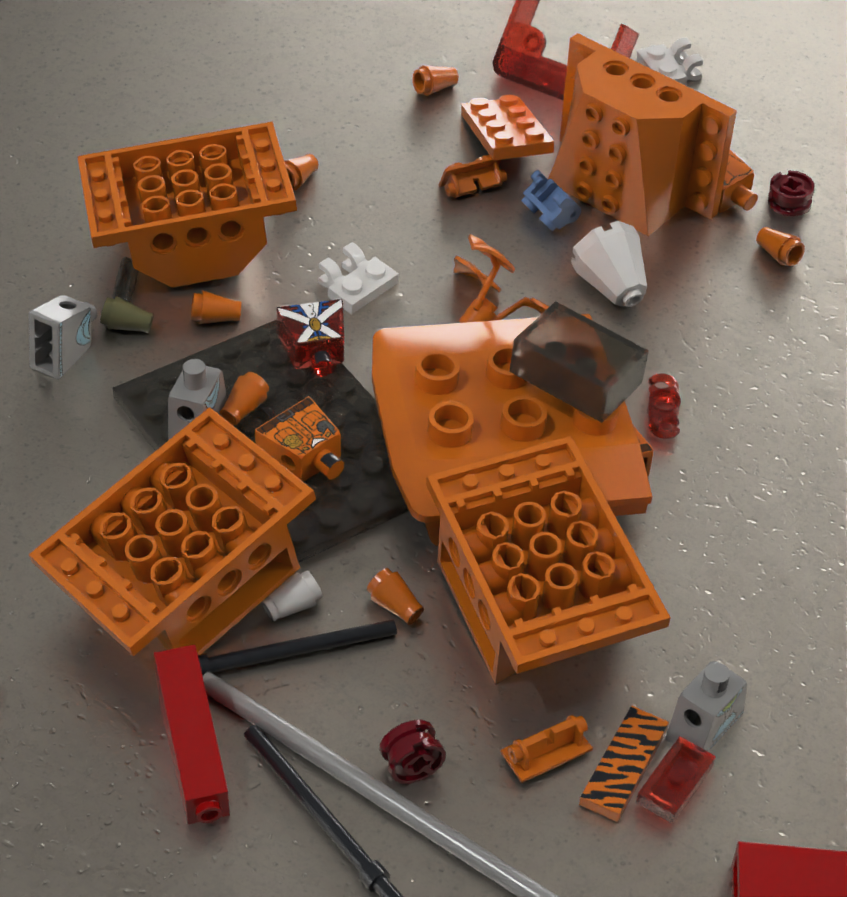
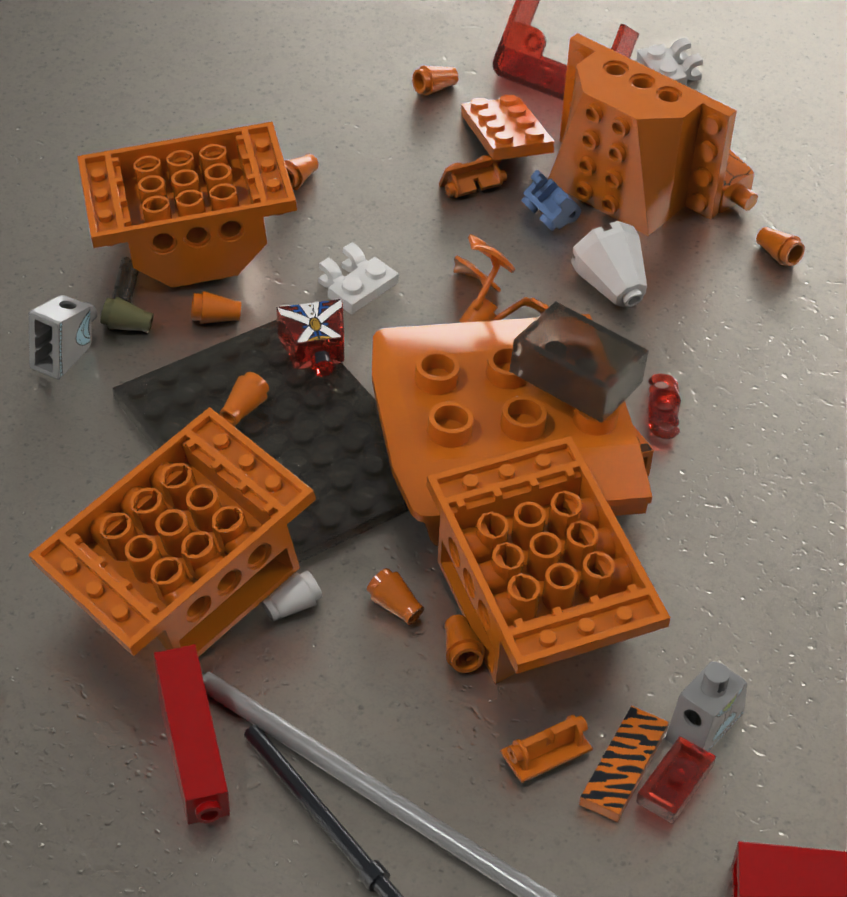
(193, 393): light grey torso -> none
(296, 646): black bar -> none
(303, 441): orange torso -> none
(412, 751): dark red wheel -> none
(463, 646): none -> orange cone
(791, 193): dark red wheel -> none

